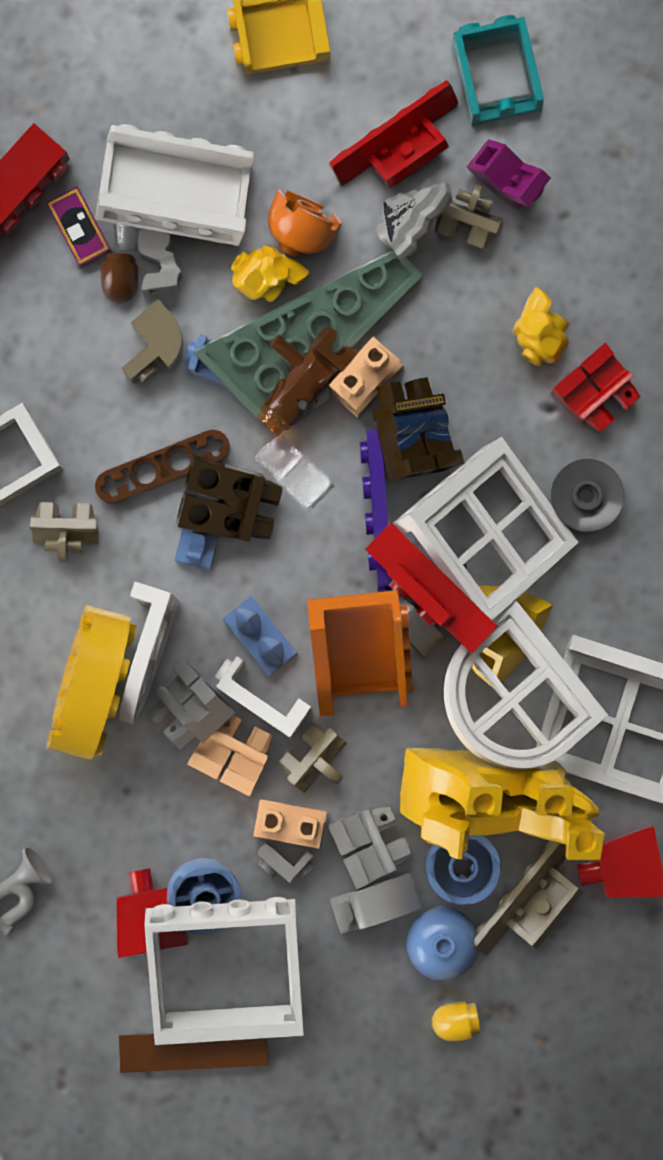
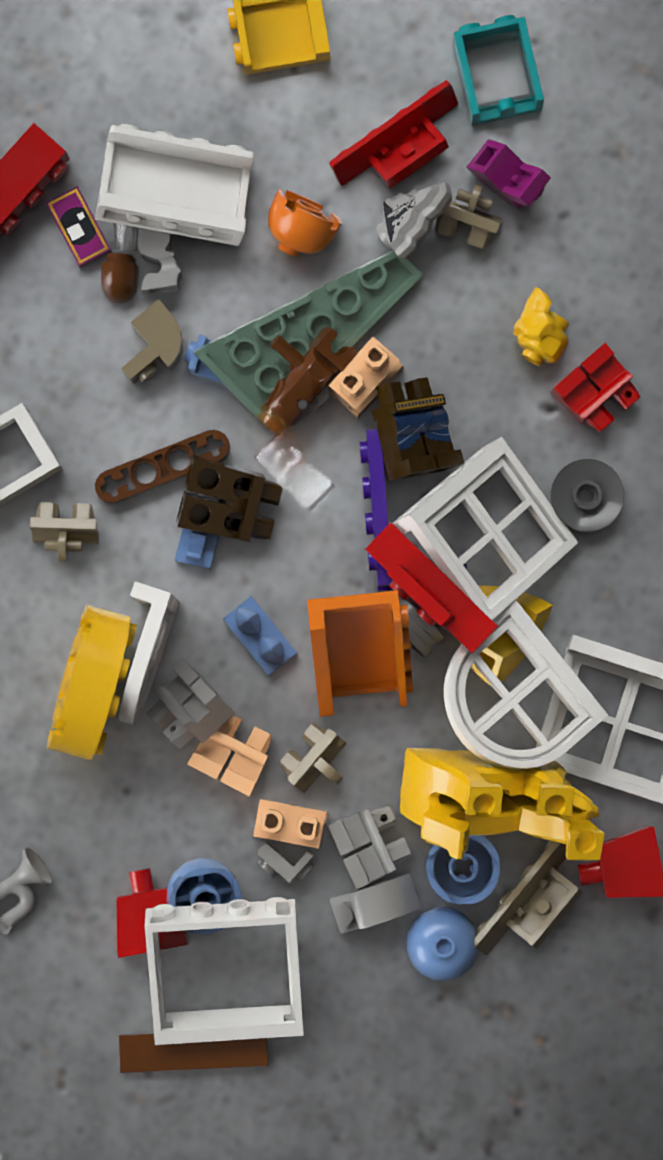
(227, 684): white panel -> none
(265, 273): yellow head -> none
(456, 1021): yellow piece -> none

